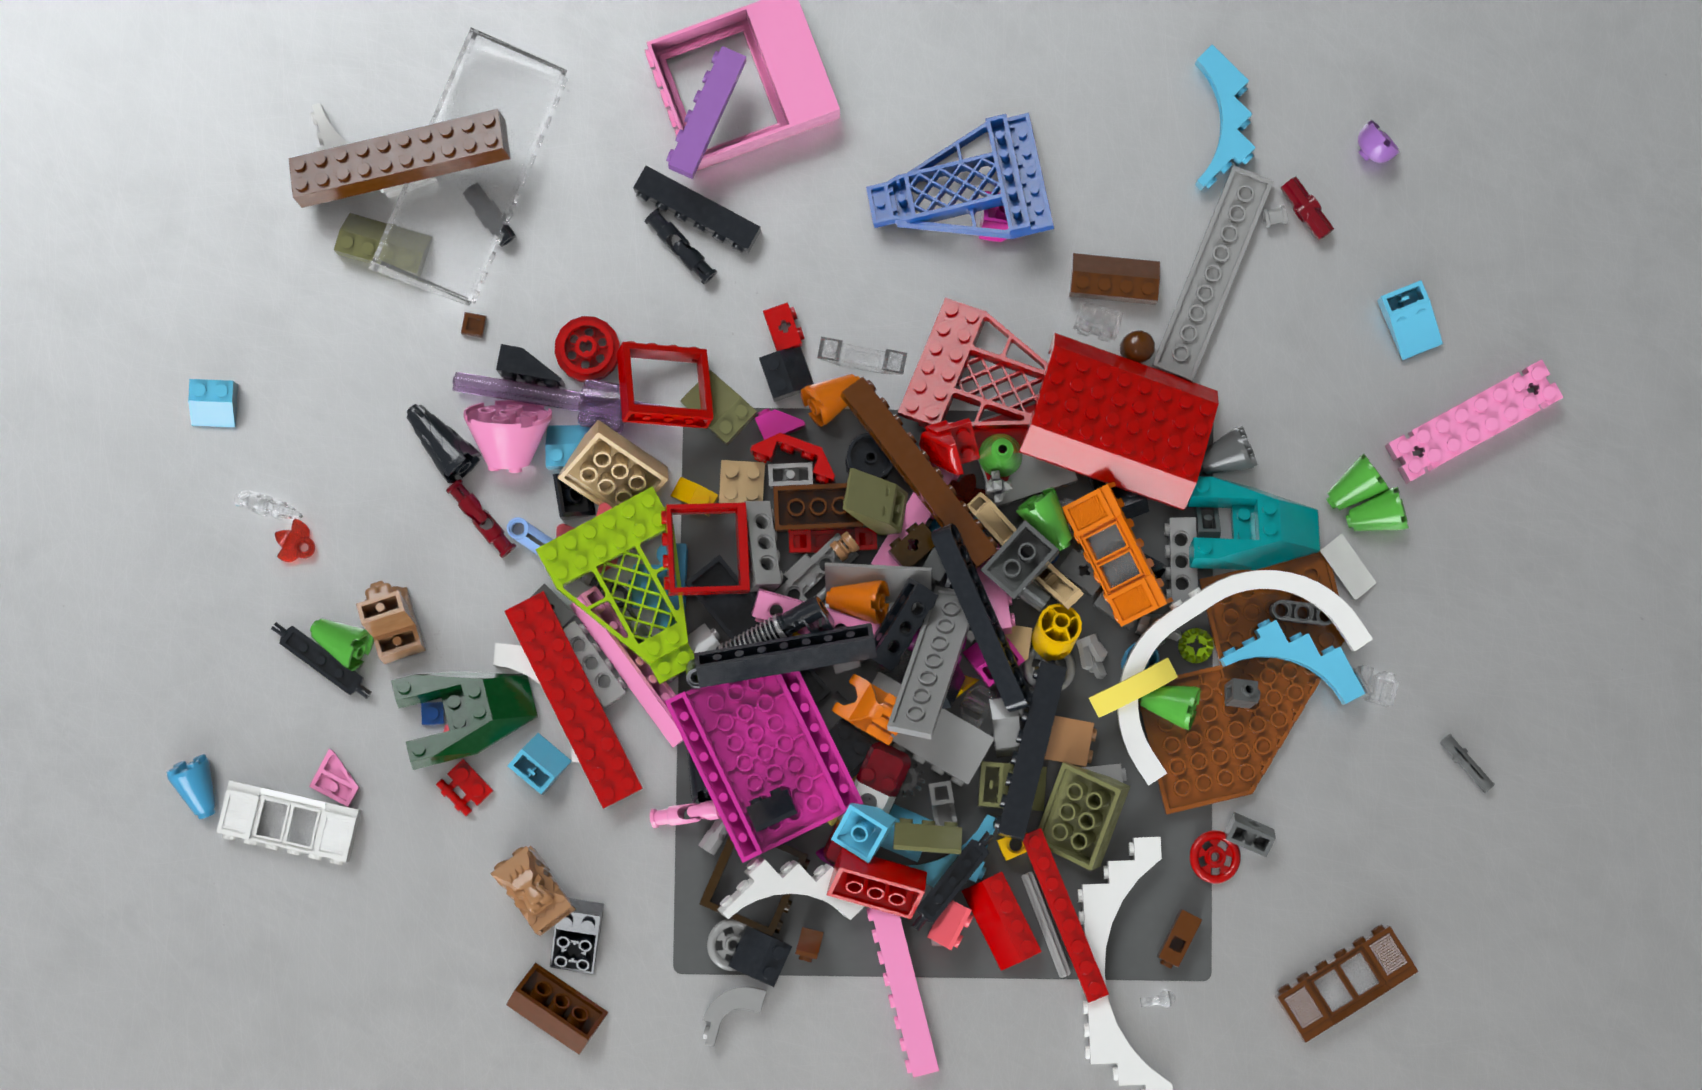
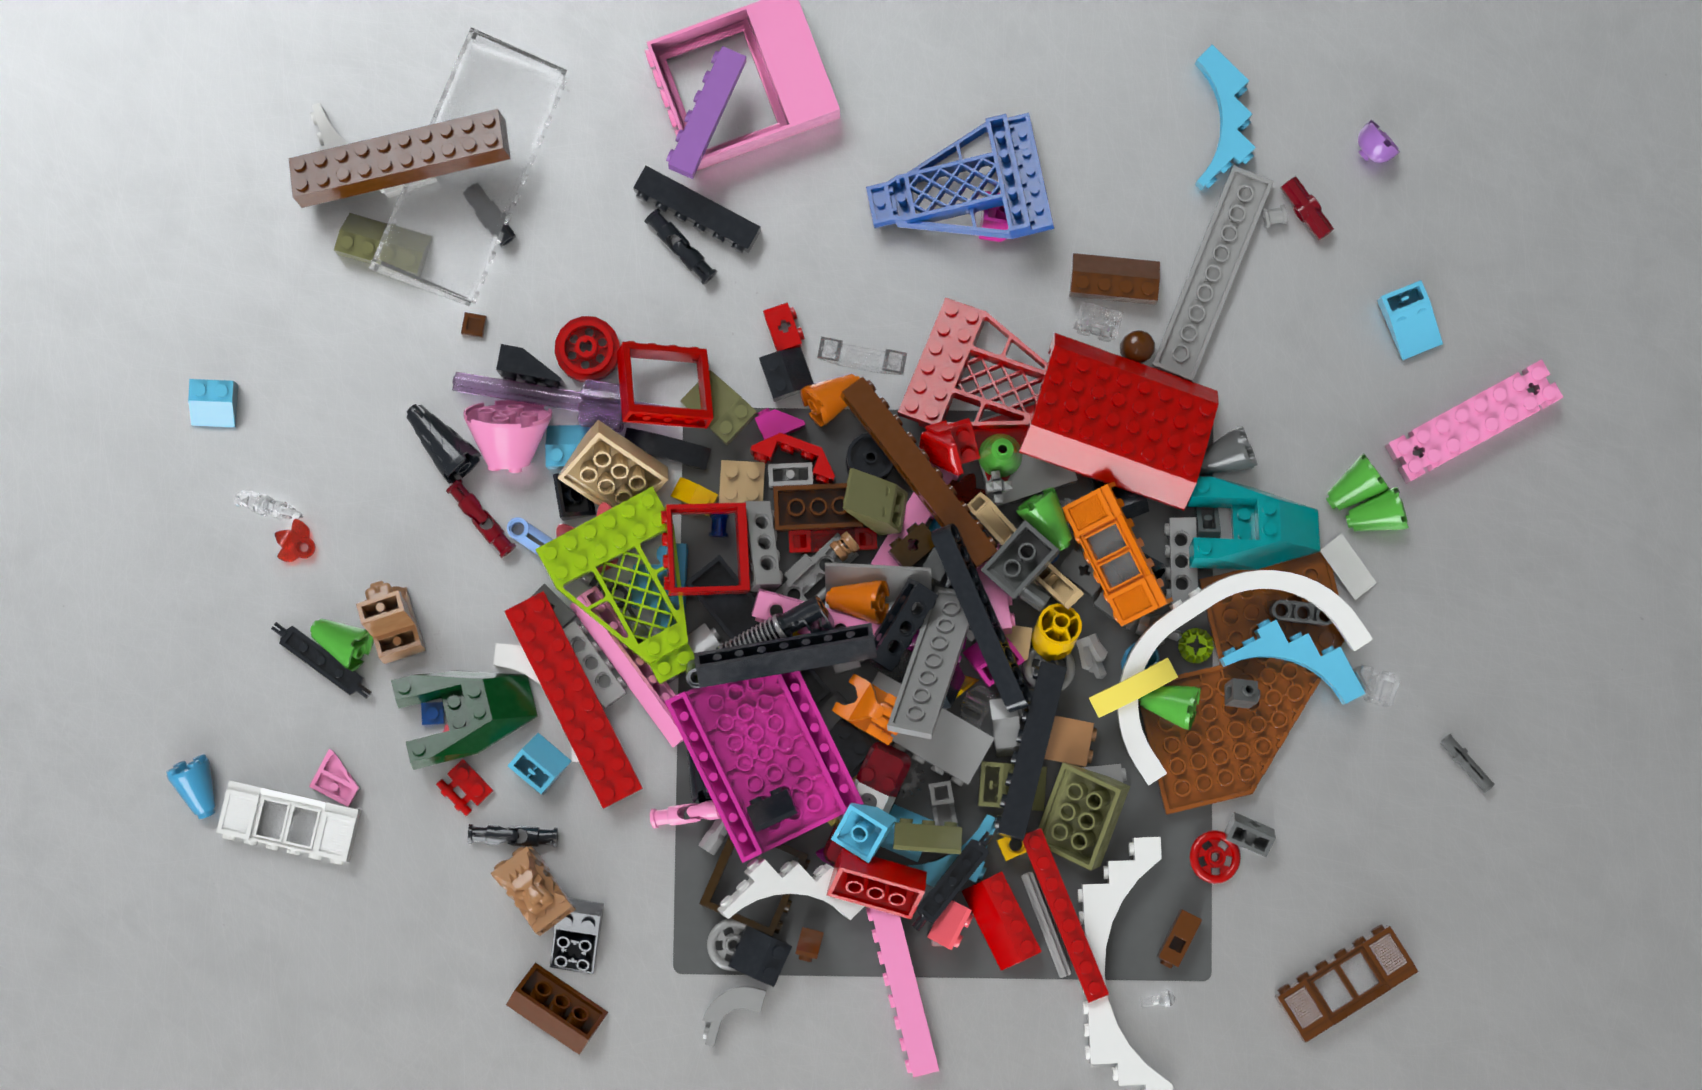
(496, 834): none -> black piece
(670, 448): none -> black slope
(719, 525): none -> clear blue bush

